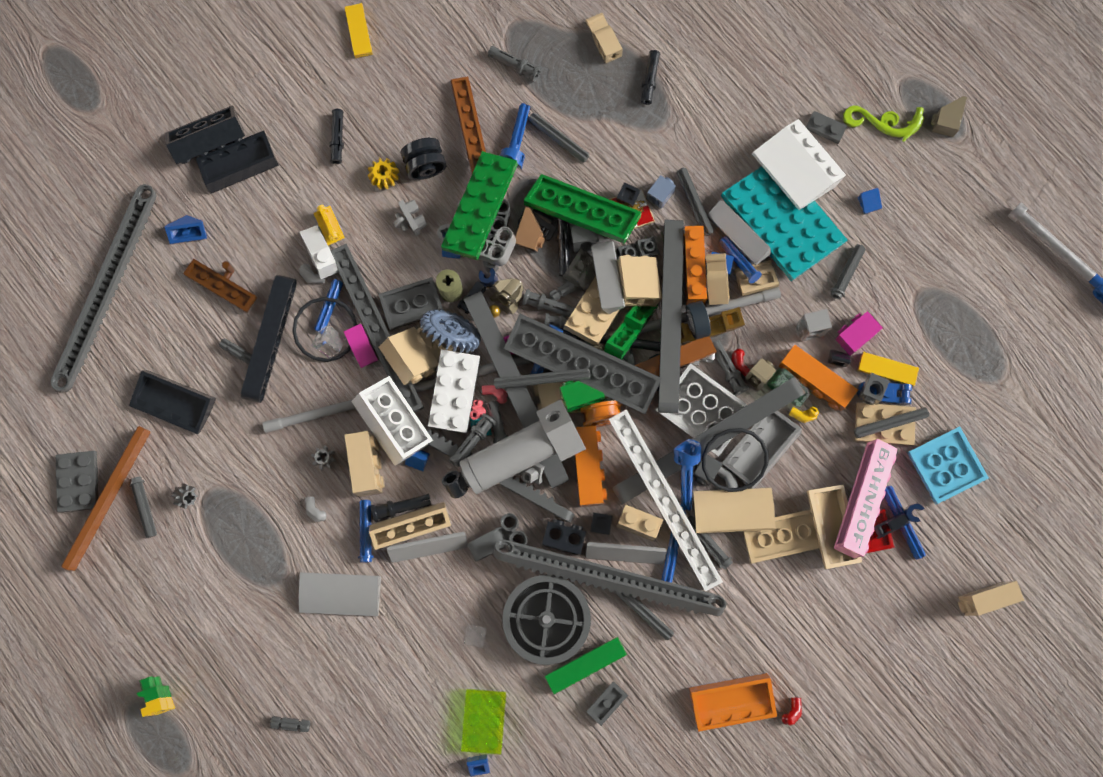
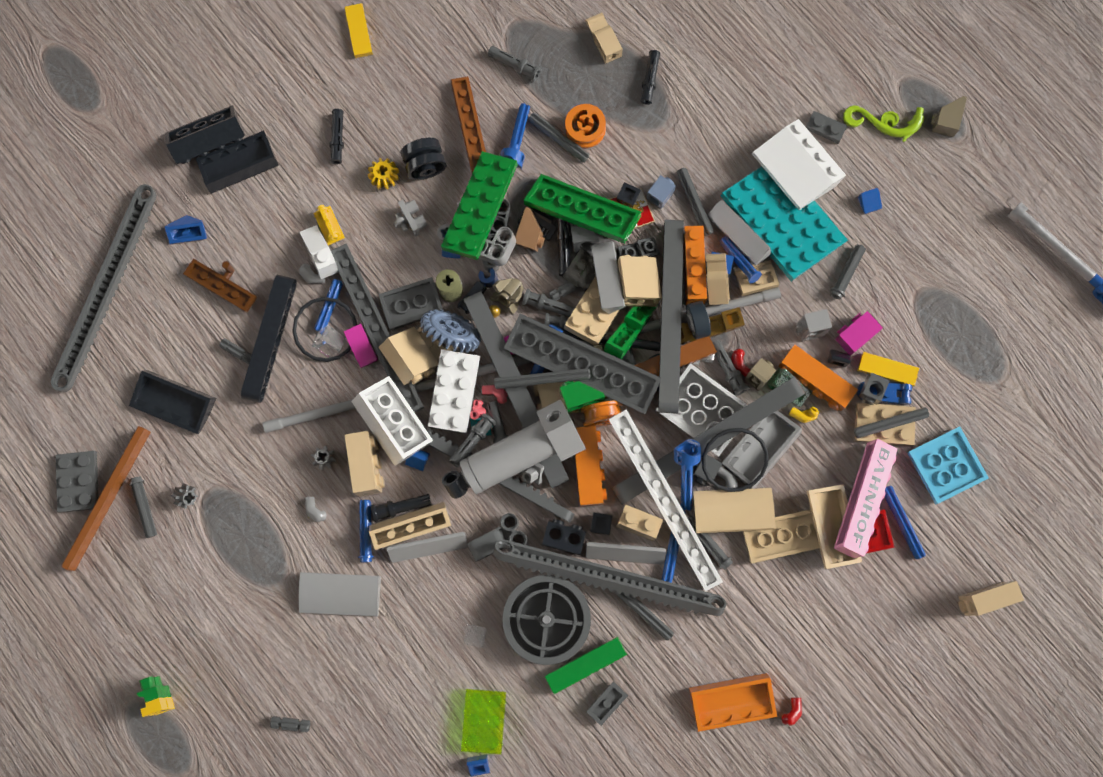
(587, 115): none -> orange wheel
(898, 521): black piece -> none

